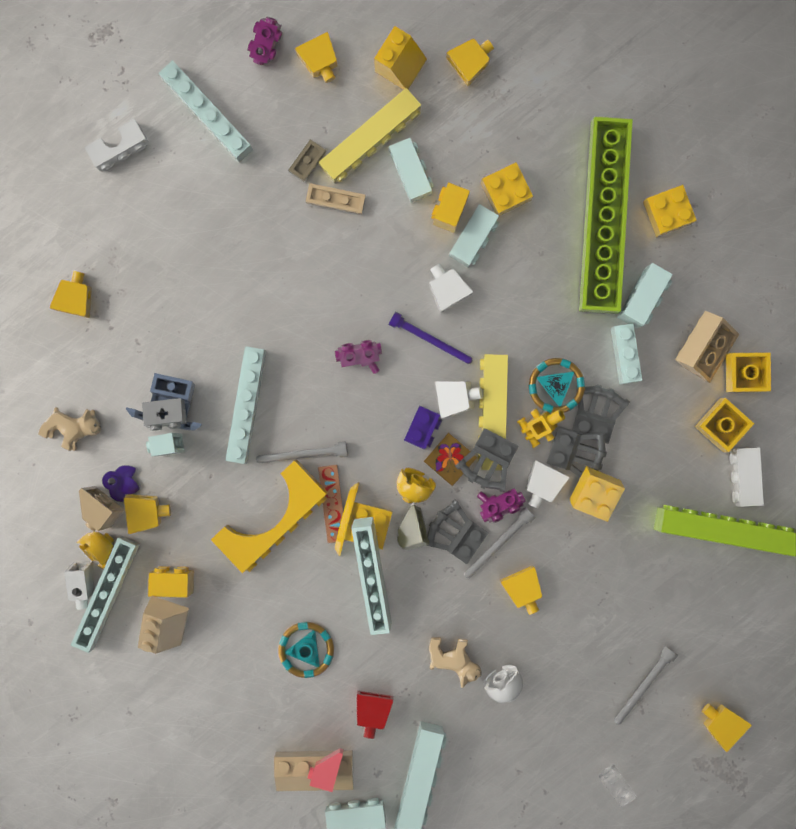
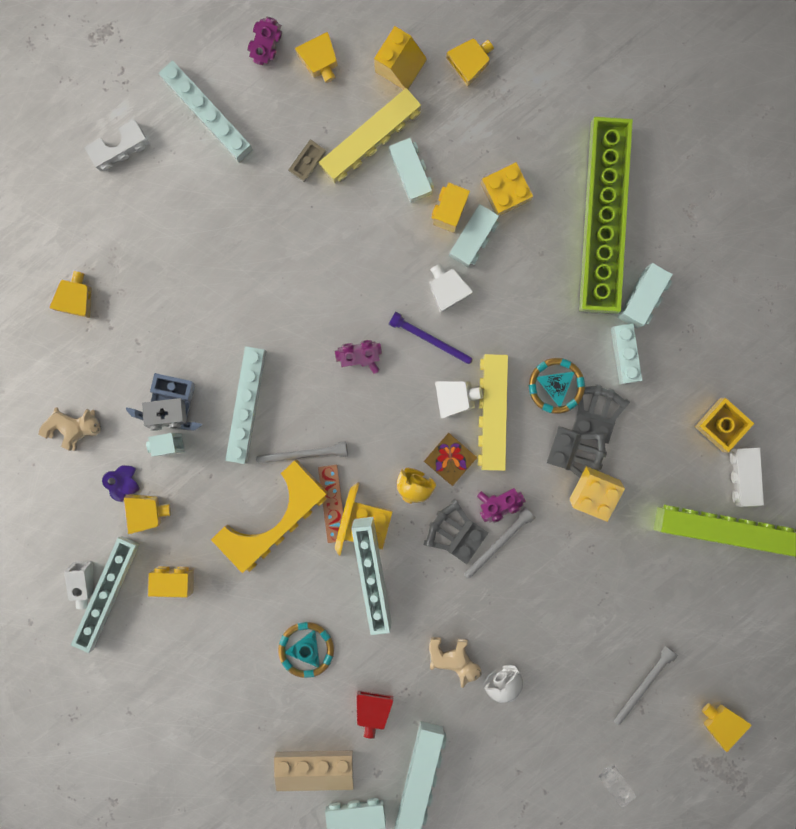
(96, 547): yellow cylinder -> none
(98, 509): tan slope -> none
(162, 625): tan slope -> none
(325, 771): coral slope -> none
(335, 198): tan plate -> none
(412, 530): slope -> none
(422, 428): dark purple bracket -> none
(494, 448): dark grey plate -> none
(523, 588): yellow torso -> none
(541, 425): yellow piece -> none
(544, 483): white torso -> none
(669, 211): yellow brick -> none
(707, 346): tan slope -> none
(748, 372): yellow brick -> none

